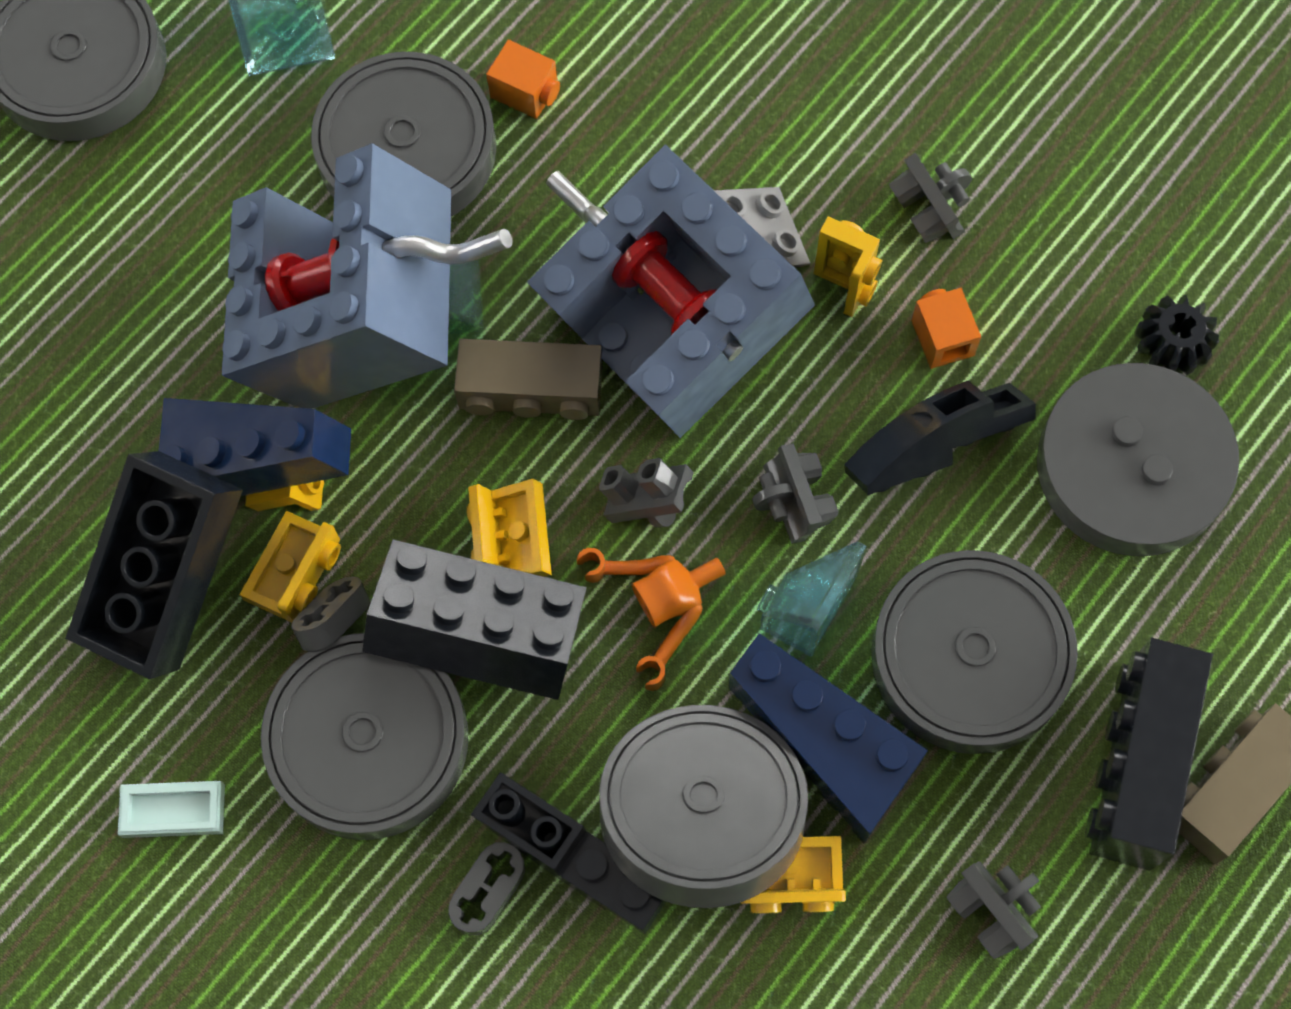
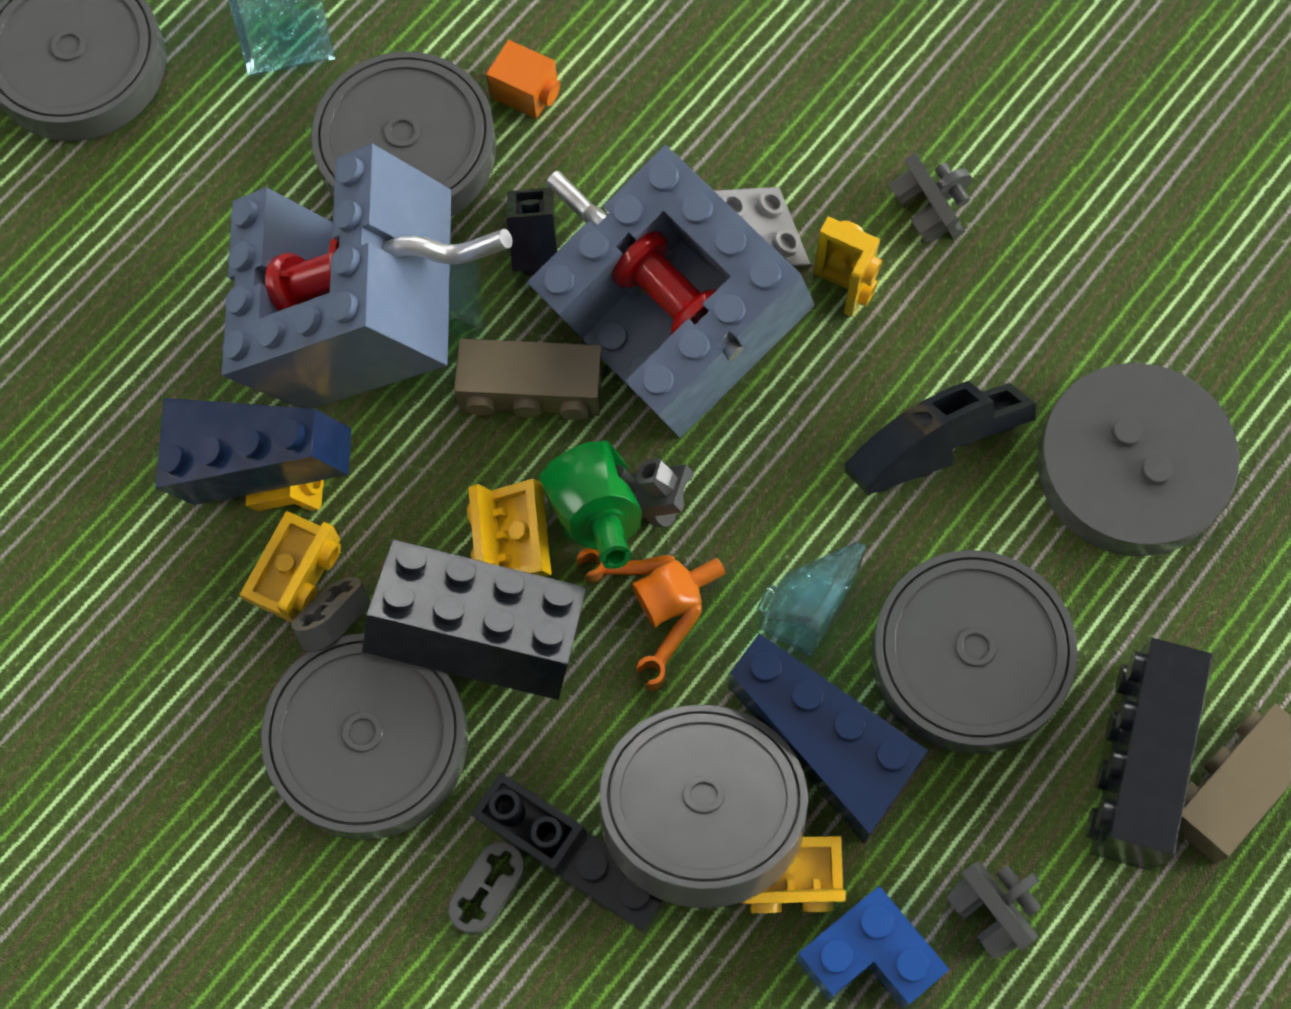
(153, 563): black brick -> none
(171, 809): light aqua tile -> none
(532, 228): none -> black slope
(593, 500): none -> green piece
(789, 494): dark grey hips -> none
(874, 938): none -> blue brick
(945, 327): orange brick -> none
(1184, 321): black gear -> none

